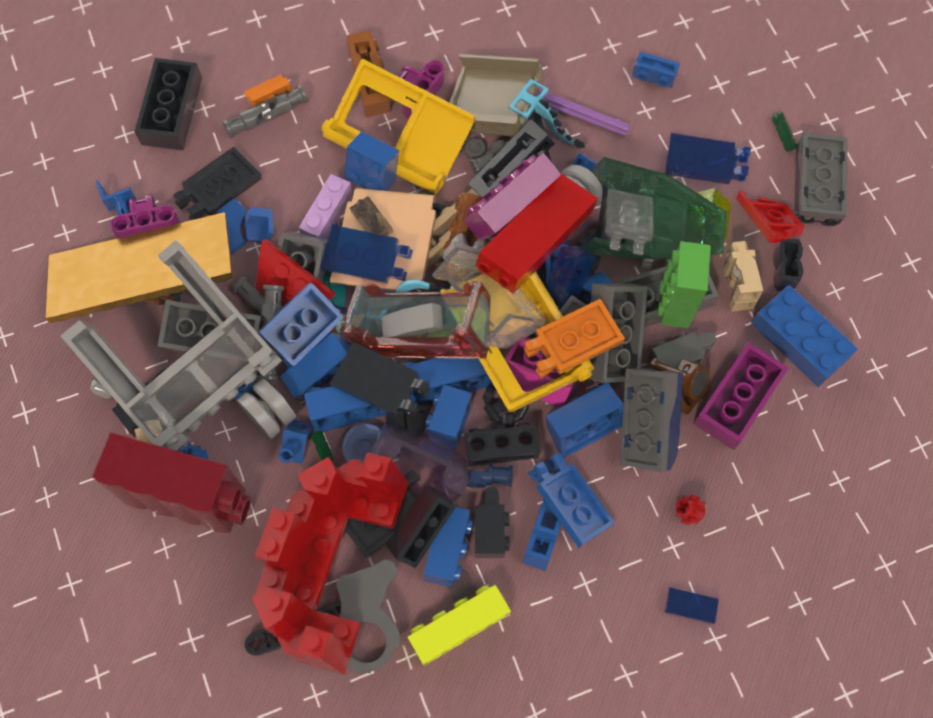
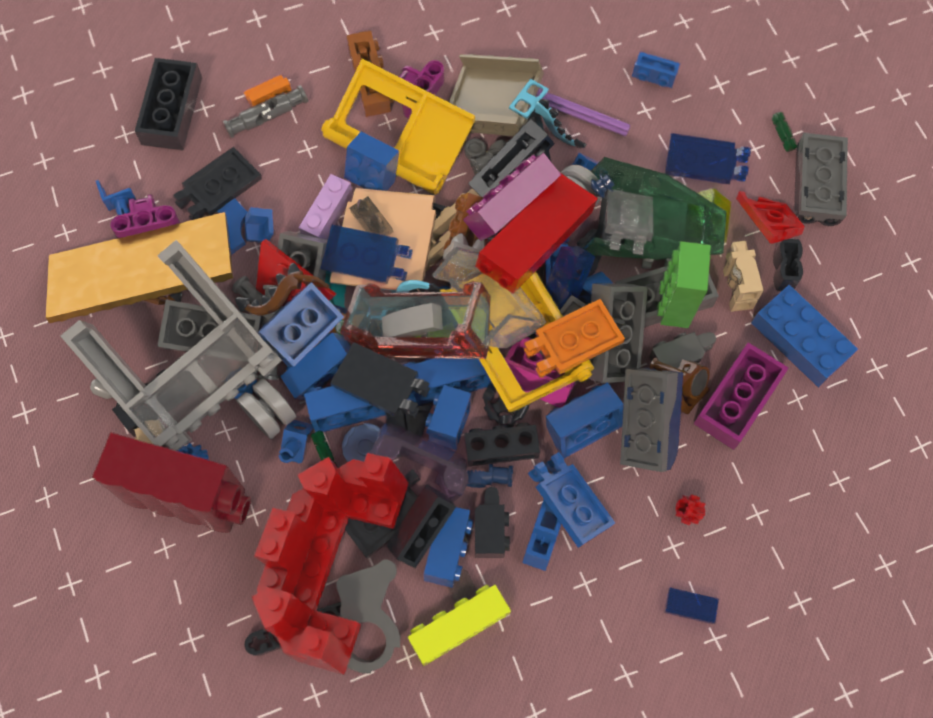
(280, 293): none -> reddish brown piece
(602, 185): none -> dark blue wheel

